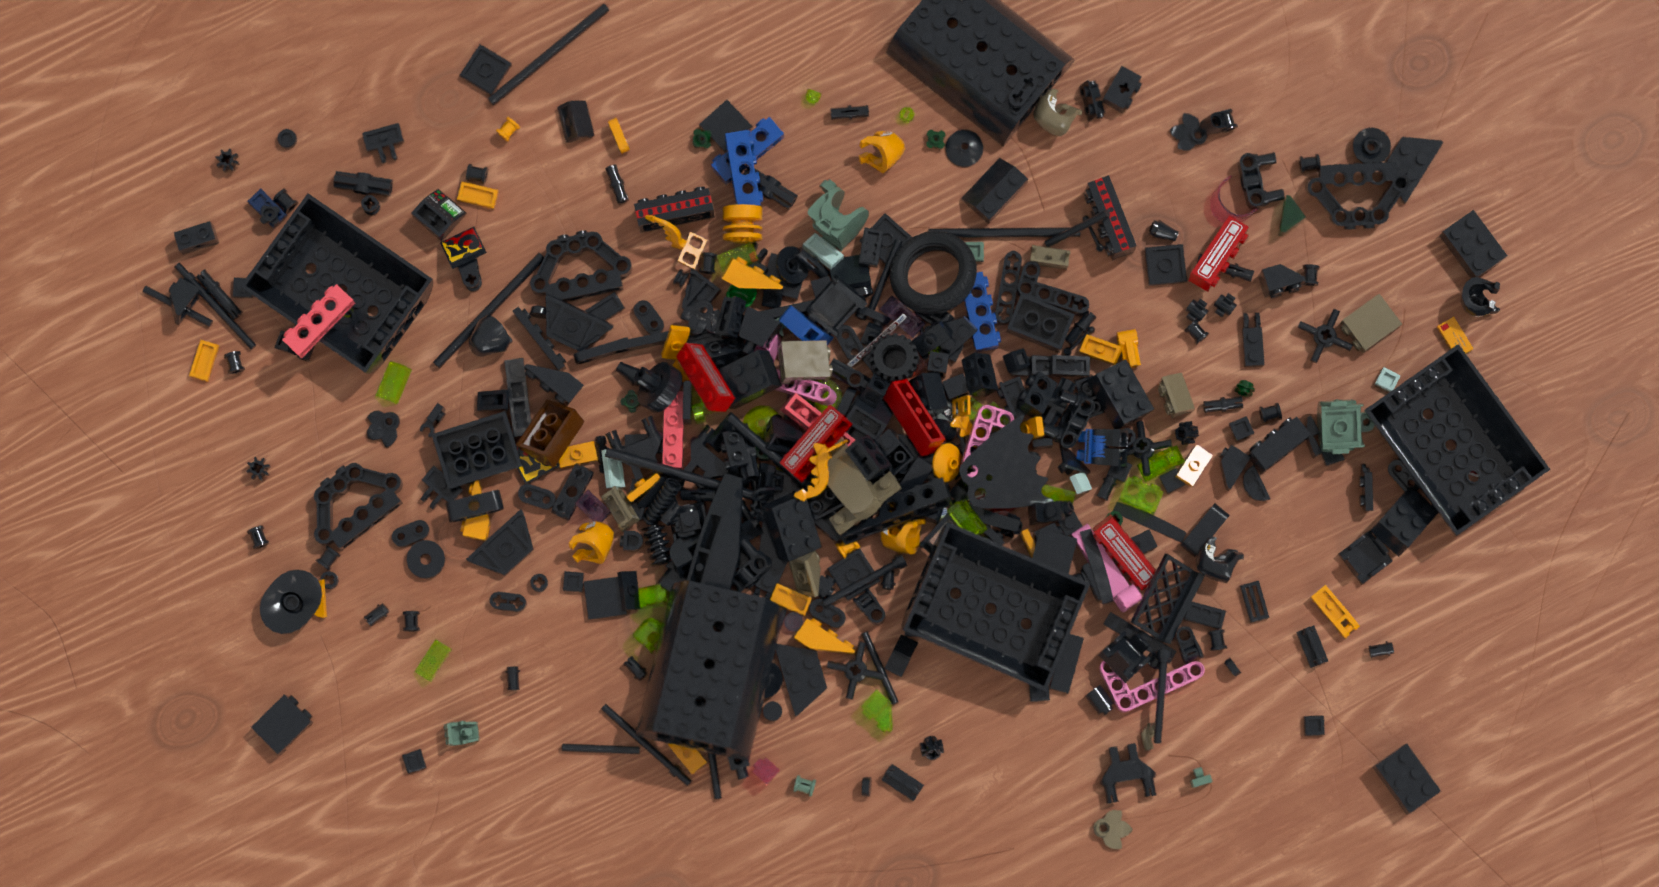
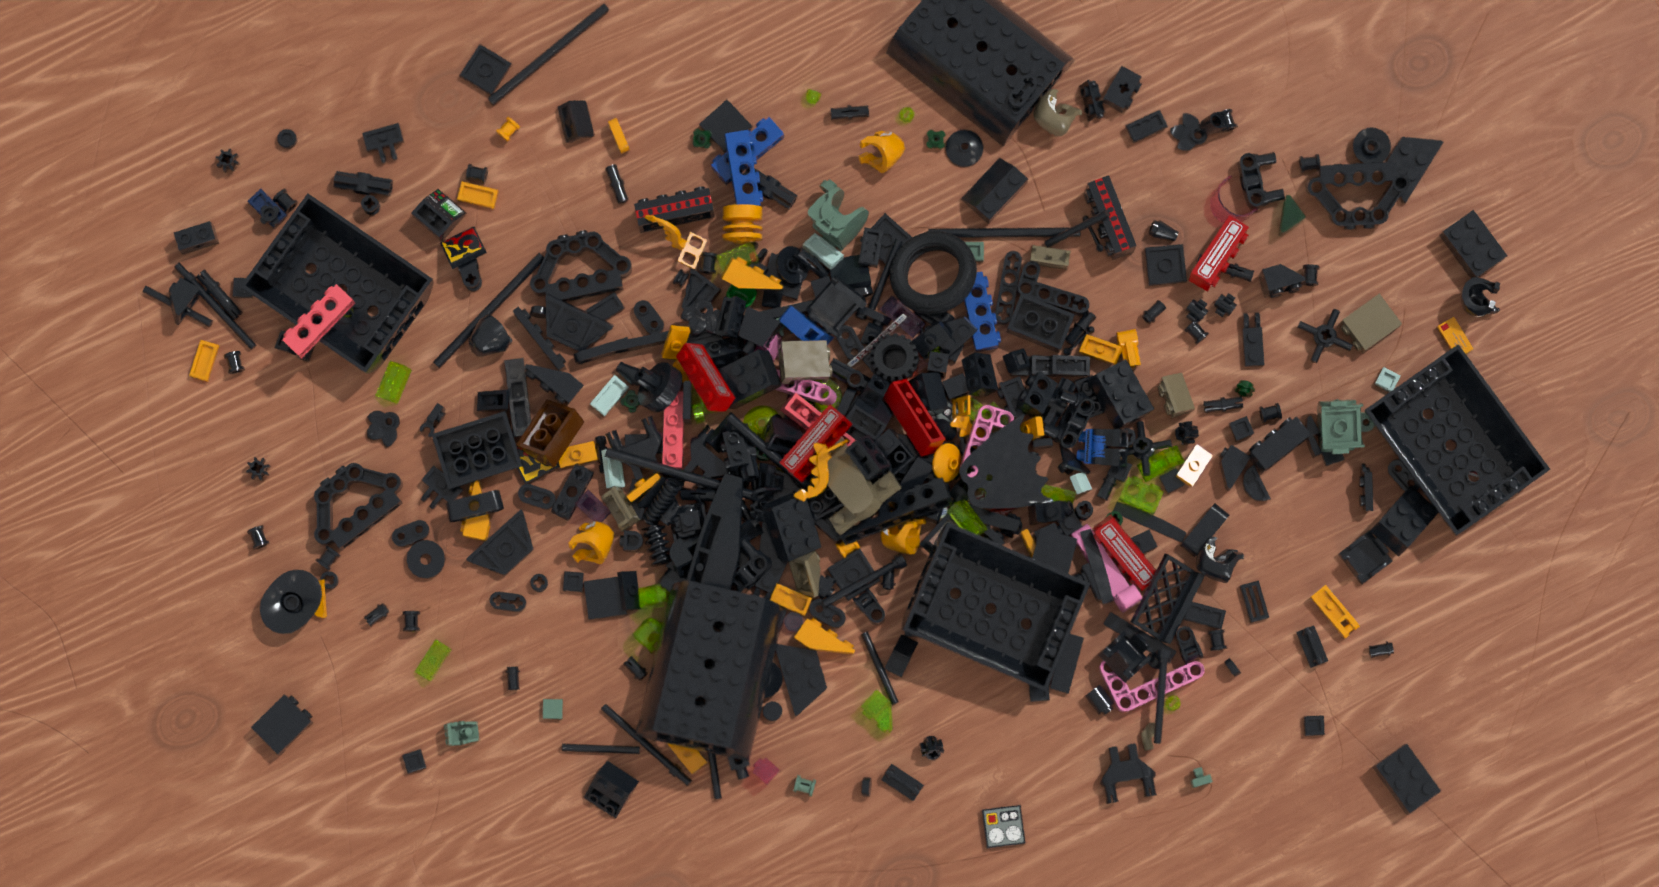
(552, 708): none -> sand green tile
(609, 395): none -> light aqua tile
(611, 789): none -> black slope
(846, 668): black bar -> none
(1003, 826): none -> tile
(1089, 508): none -> black bush
(1115, 829): dark tan plate -> none
(1146, 126): none -> black plate
(1153, 312): none -> black pin
(1176, 706): none -> clear neon green hinge

